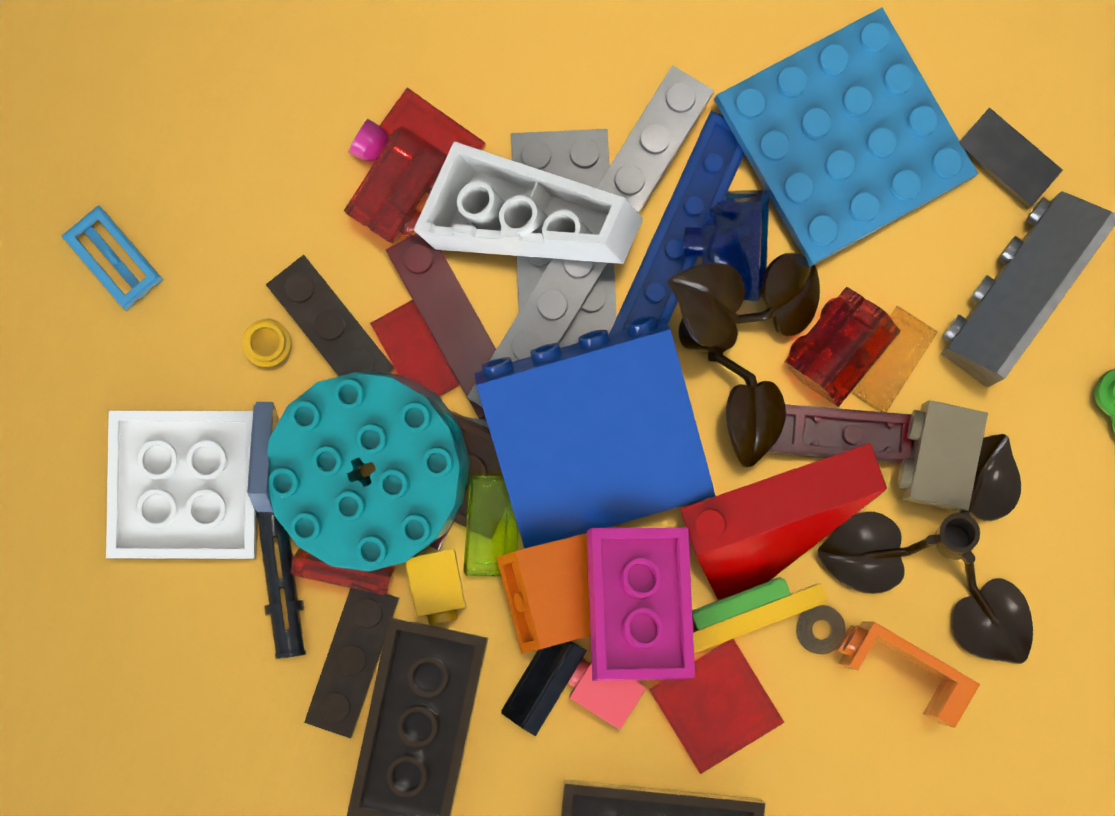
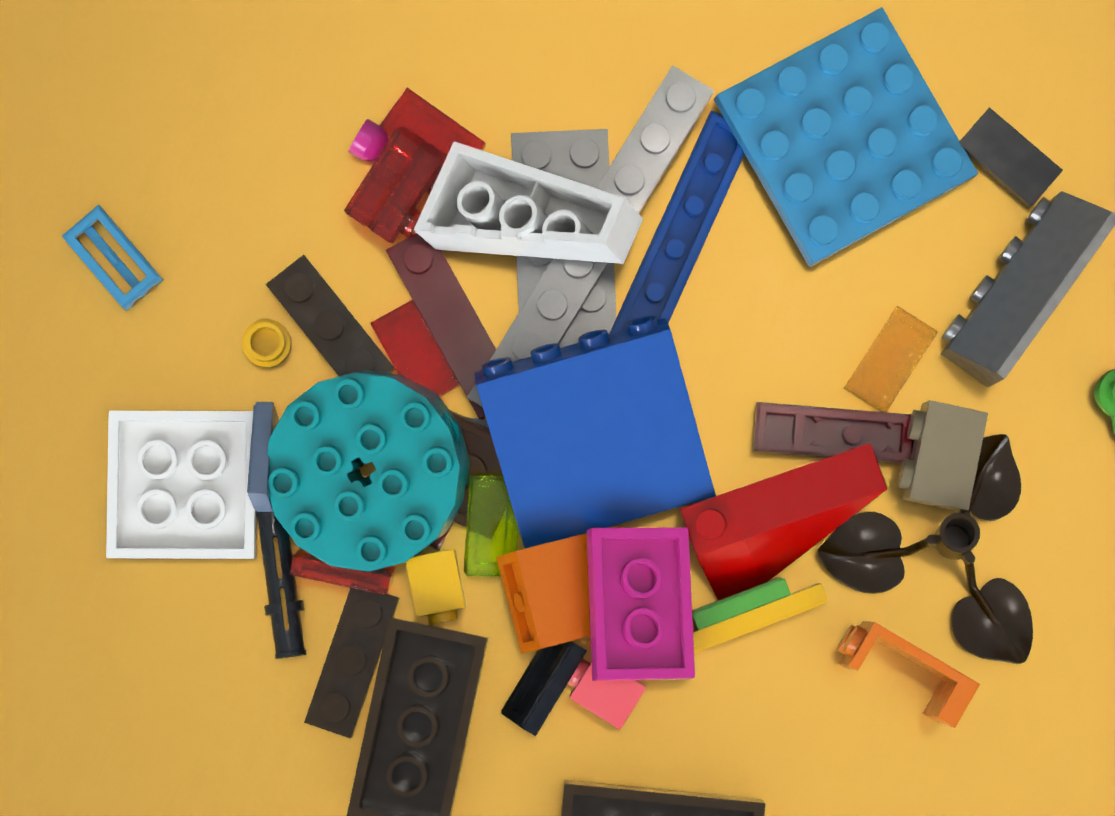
(709, 303): dark brown plant -> none
(717, 708): clear red tile -> none
(735, 237): clear blue brick -> none
(805, 634): clear smoke plate -> none
(841, 345): clear red brick -> none

